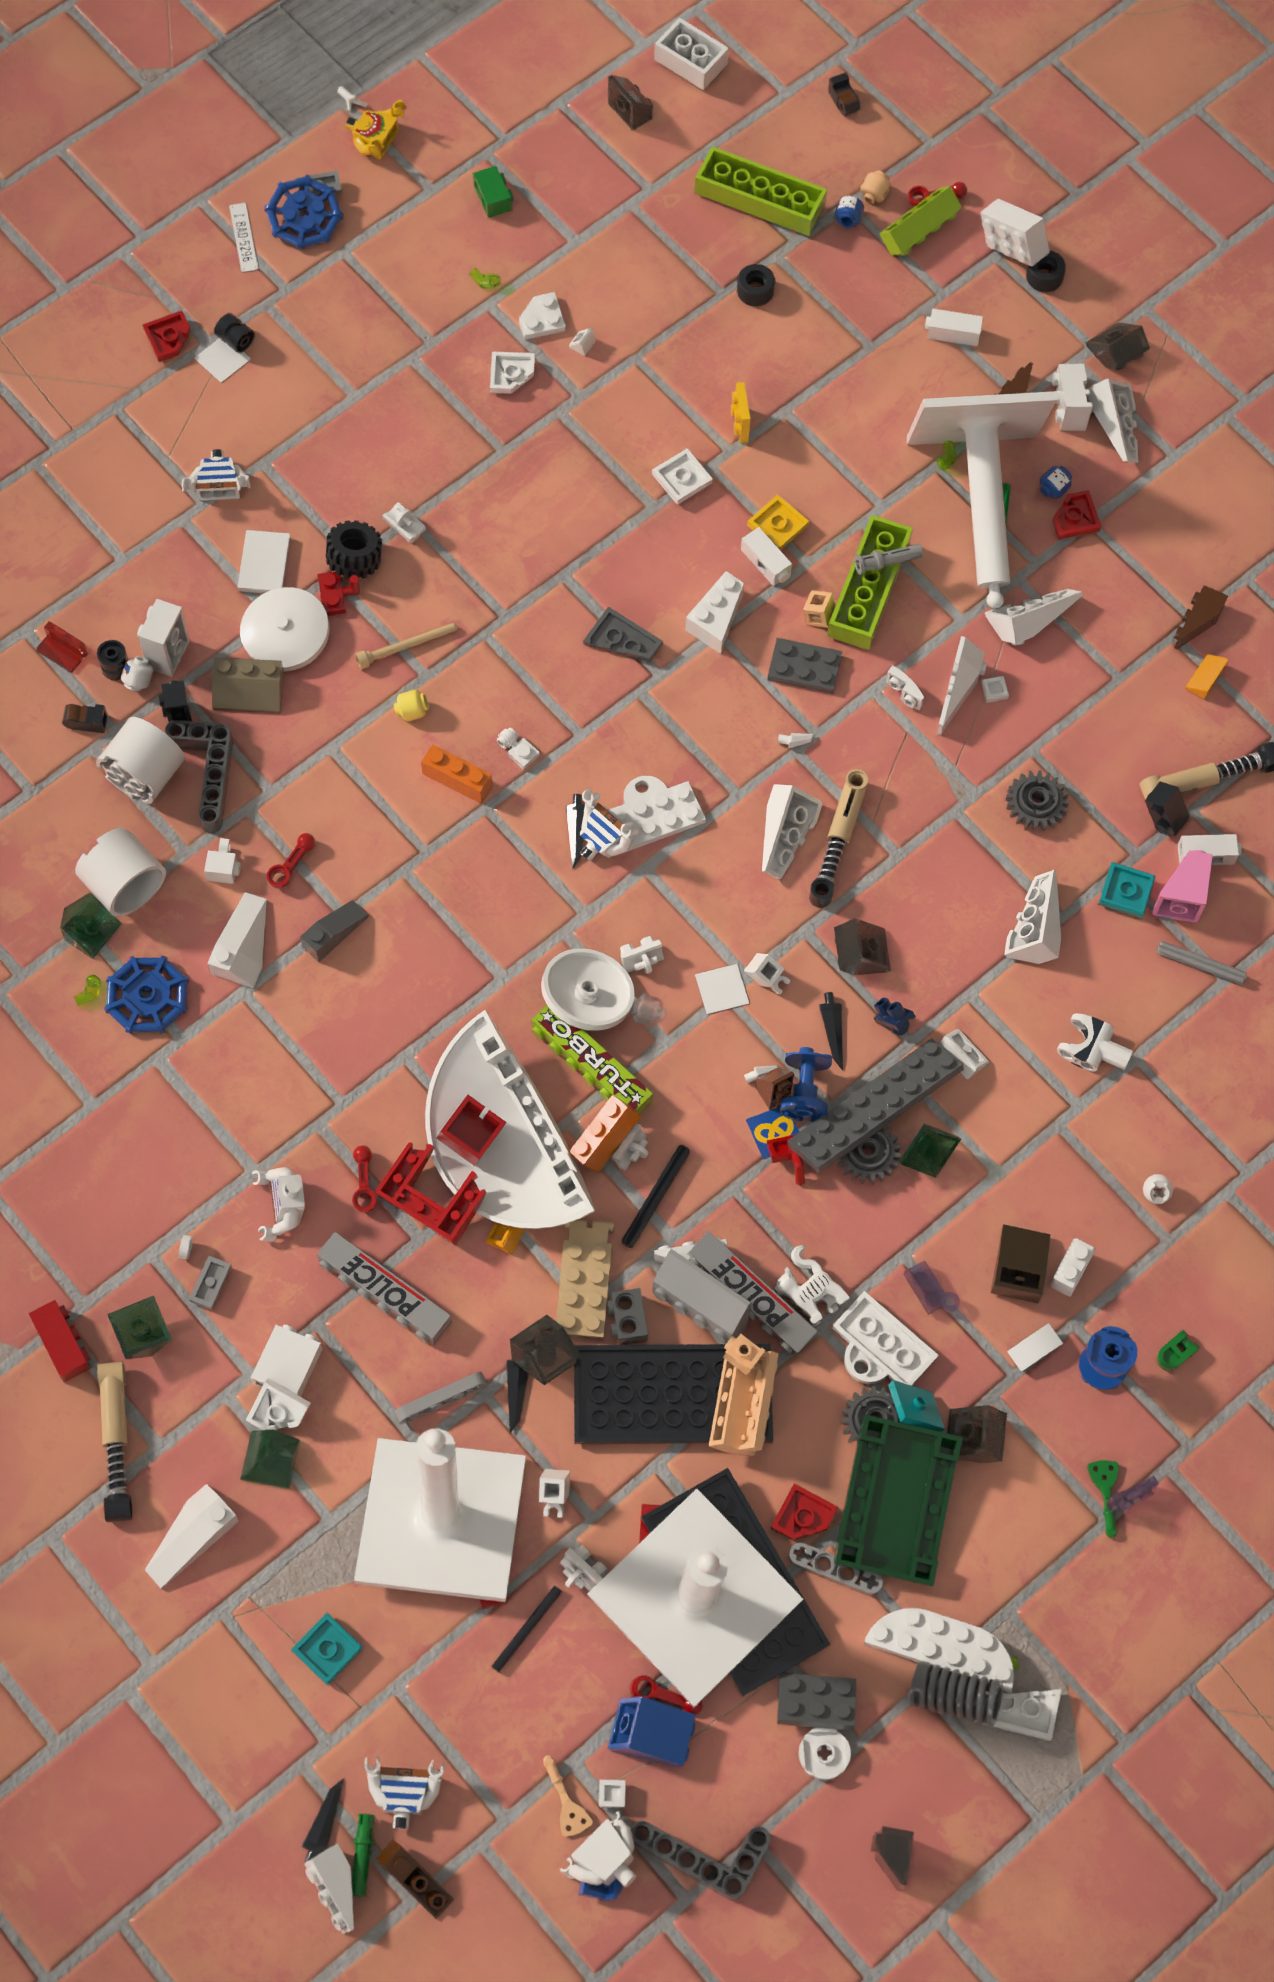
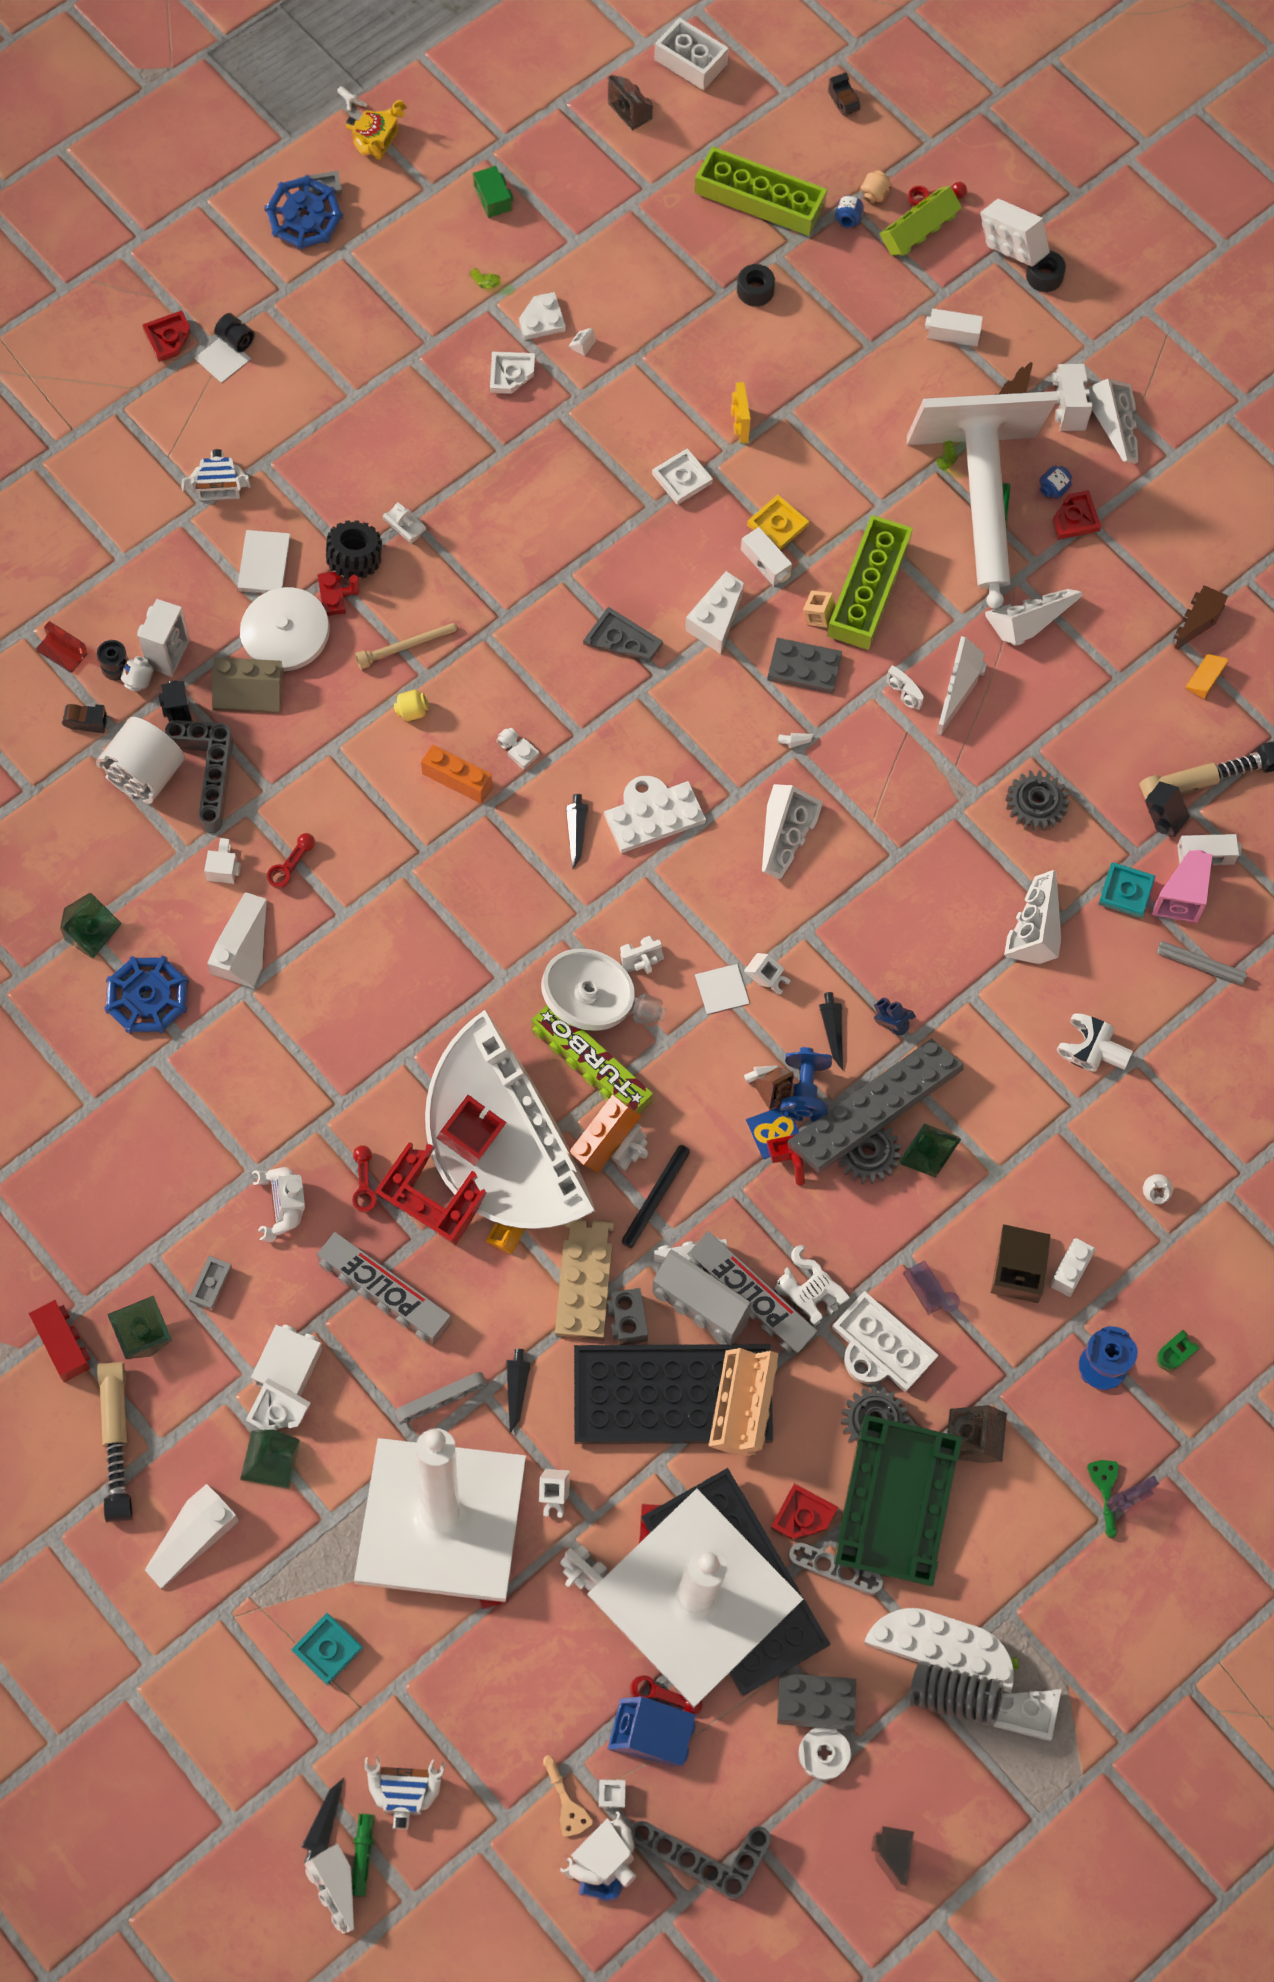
(90, 992): clear neon green arm -> none
(120, 872): white brick -> none
(185, 1247): white tile -> none
(243, 237): white sticker -> none
(332, 930): dark grey slope -> none
(414, 1879): reddish brown slope -> none
(526, 1629): black bar -> none
(544, 1350): clear smoke slope -> none
(603, 829): torso -> none
(743, 1362): light nougat brick -> none
(839, 836): piece -> none
(861, 948): clear smoke slope -> none
(878, 560): light grey pin -> none
(916, 1406): teal plate -> none
(965, 1052): white slope -> none
(995, 689): white tile -> none
(1035, 1347): white slope -> none
(1119, 345): clear smoke slope -> none

